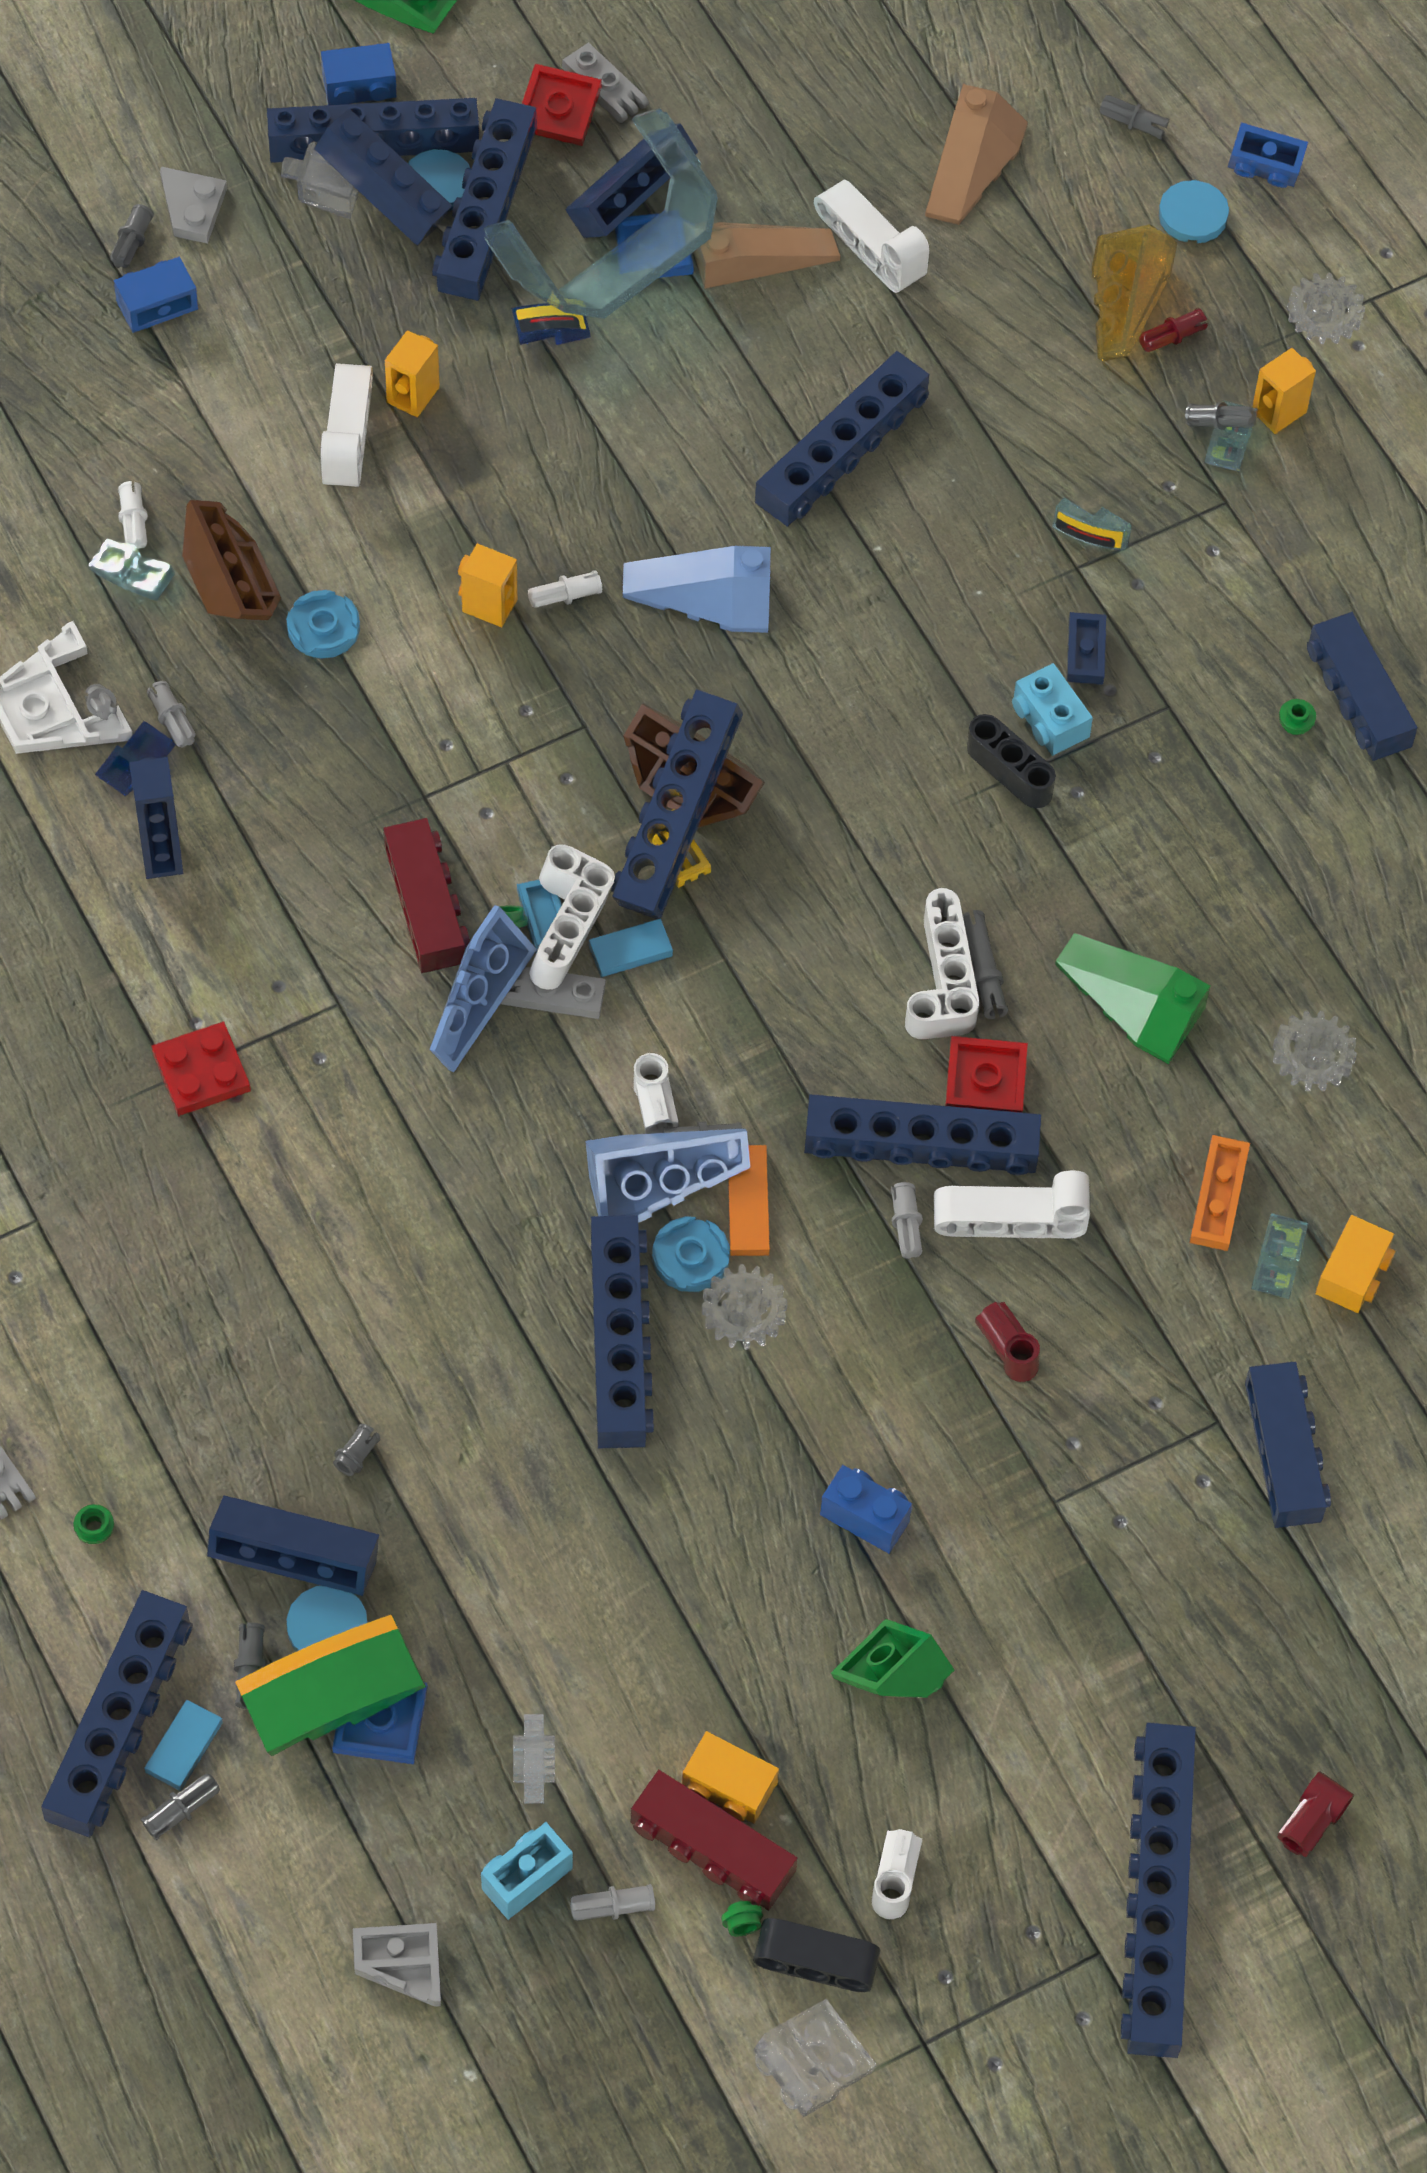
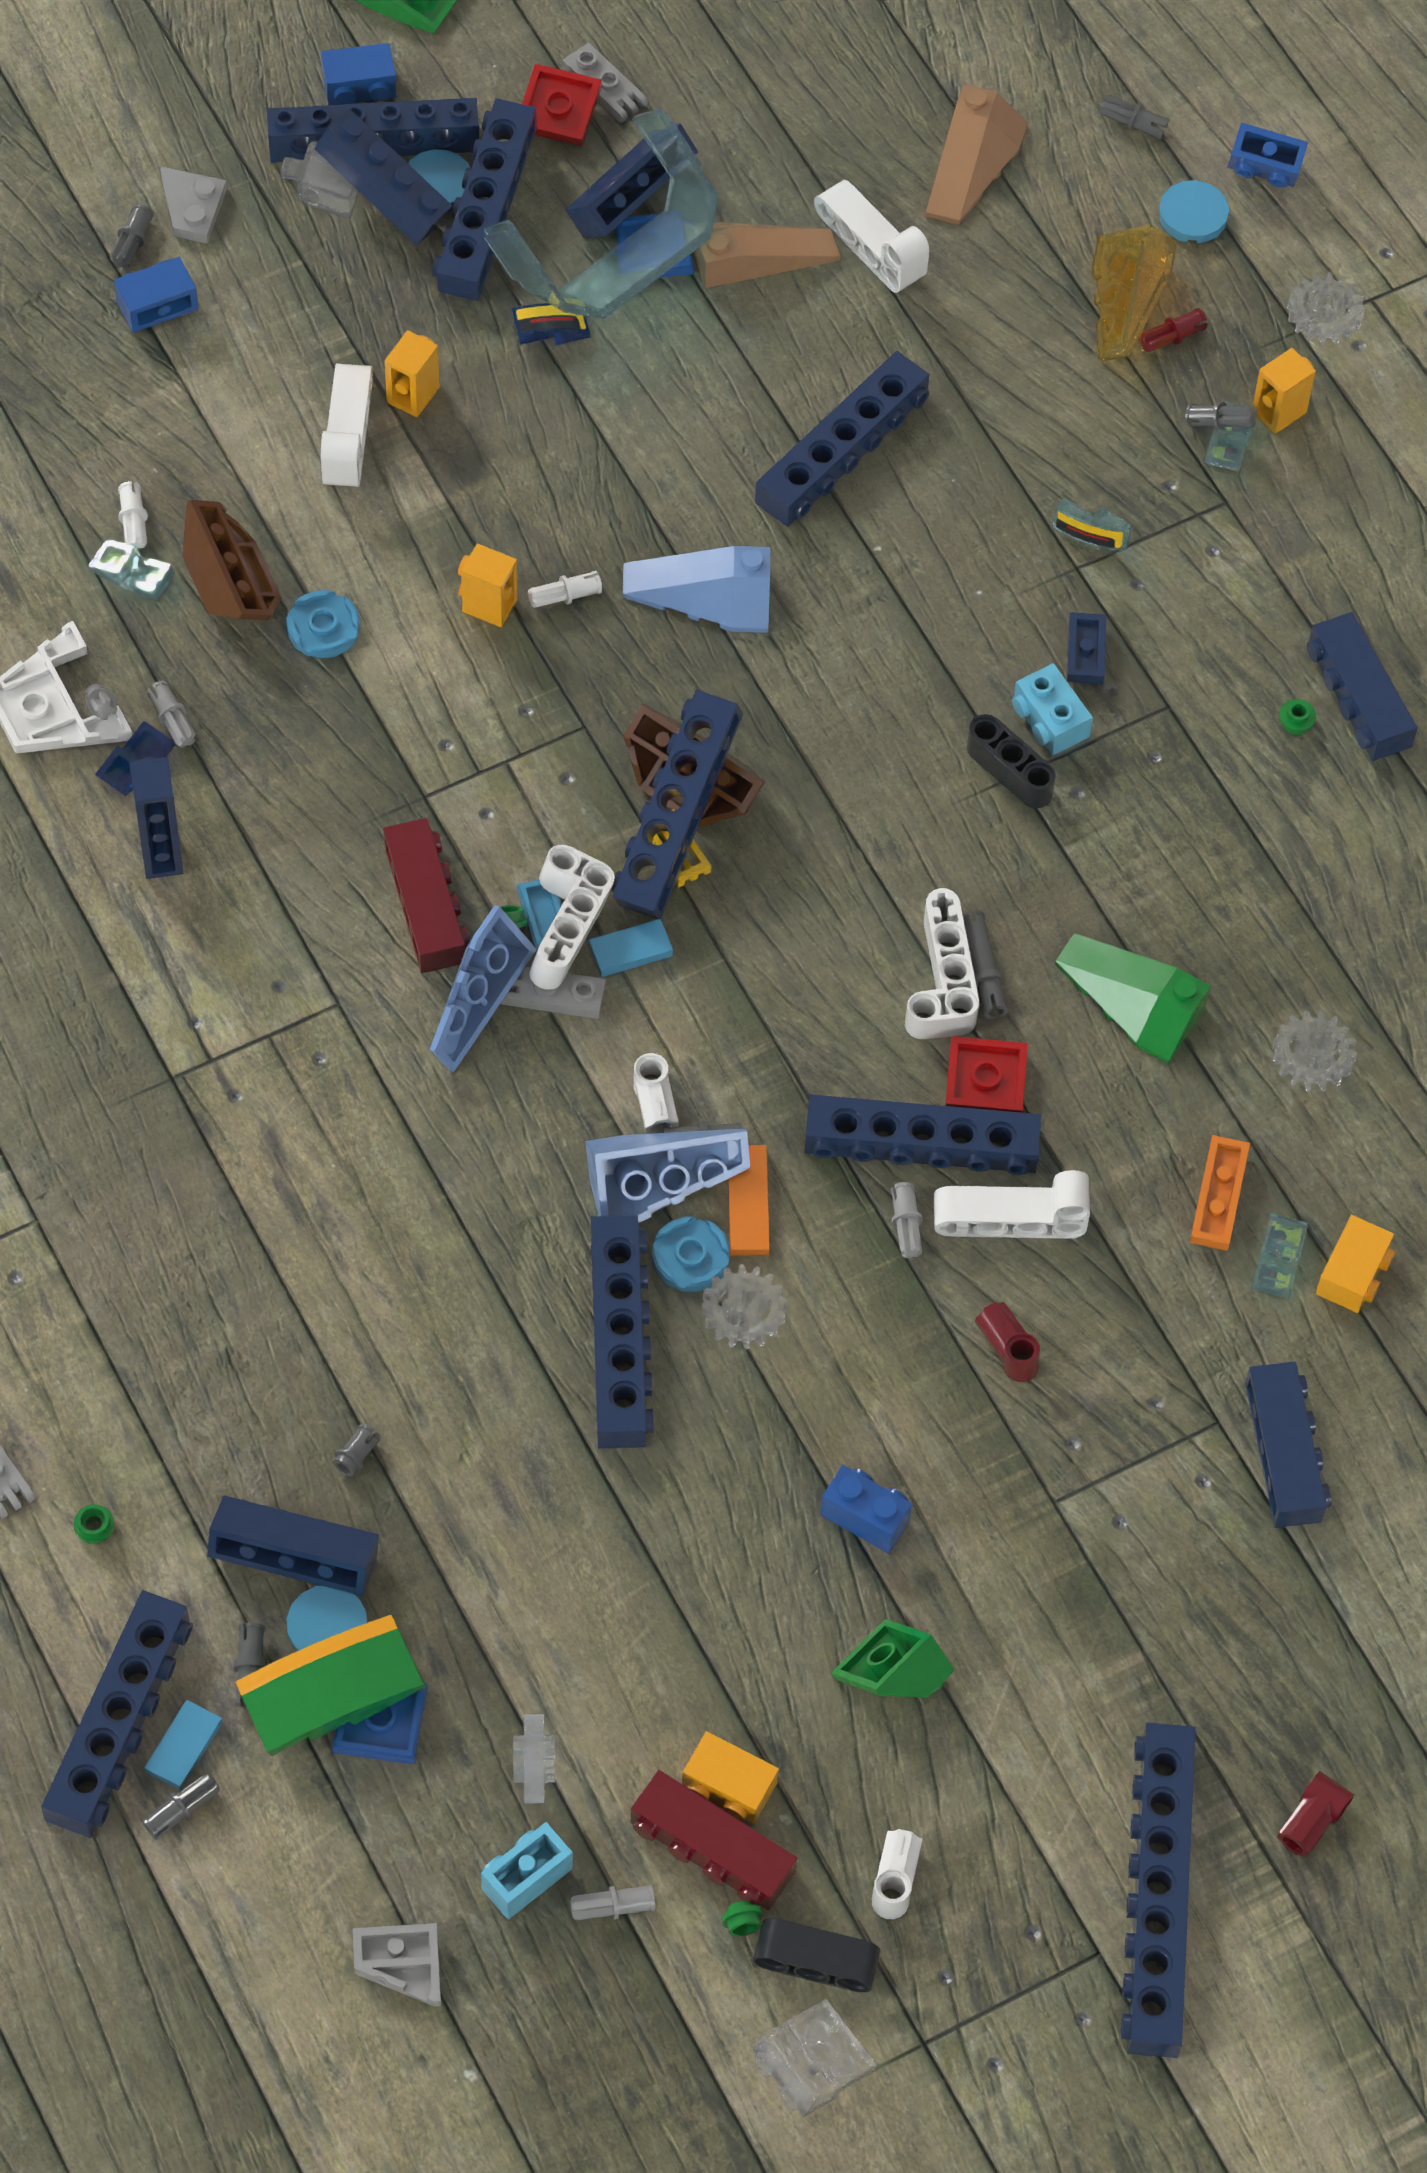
(201, 1068): red plate -> none

